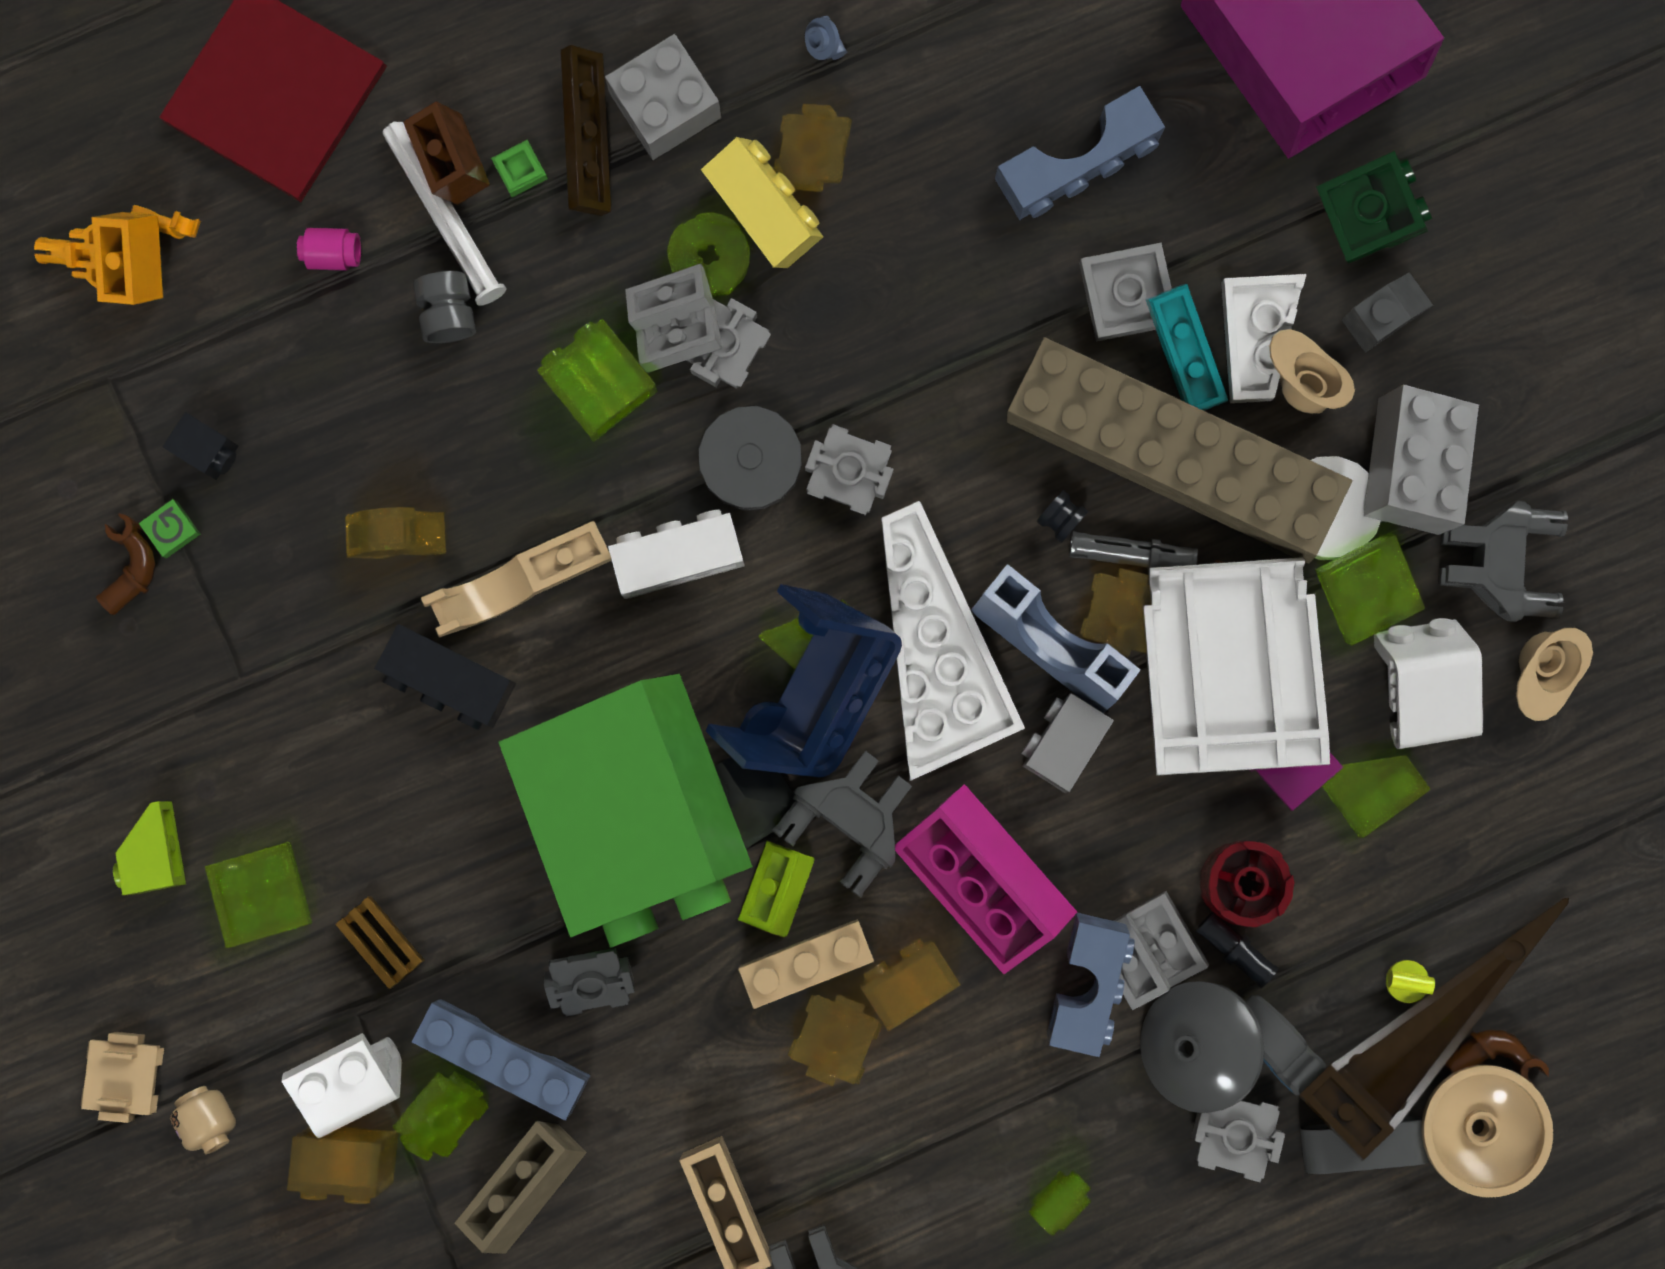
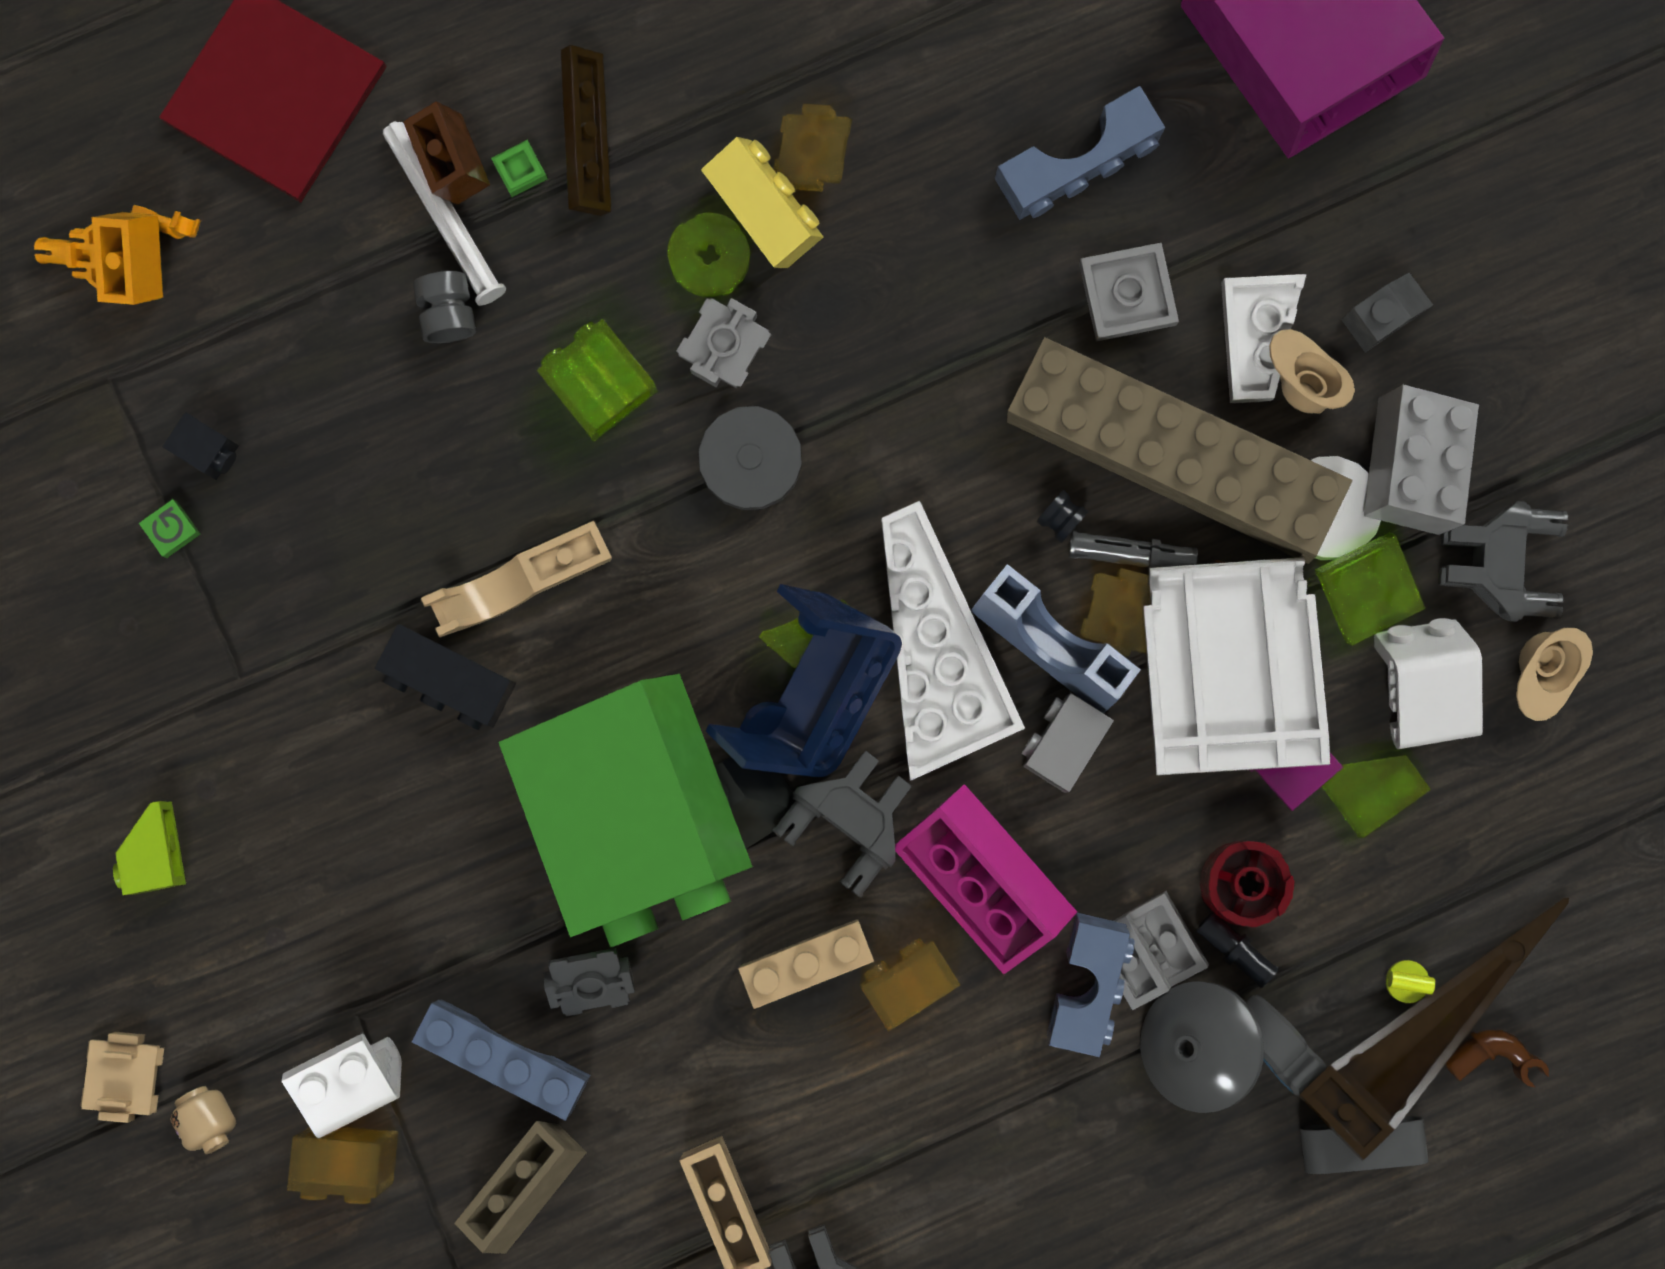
(136, 575): reddish brown piece -> none
(258, 895): clear neon green plate -> none
(329, 249): dark pink brick -> none
(367, 953): pearl gold tile -> none
(394, 532): clear yellow brick -> none
(440, 1115): clear neon green piece -> none
(663, 96): light grey brick -> none
(673, 318): light grey slope -> none
(675, 554): white brick -> none
(776, 889): lime slope -> none
(823, 39): sand blue plate -> none
(835, 1039): clear yellow piece -> none
(849, 469): light grey piece -> none
(1060, 1202): clear neon green brick -> none
(1186, 348): teal tile -> none
(1239, 1138): light grey piece -> none
(1374, 207): dark green plate -> none
(1514, 1134): tan dish -> none

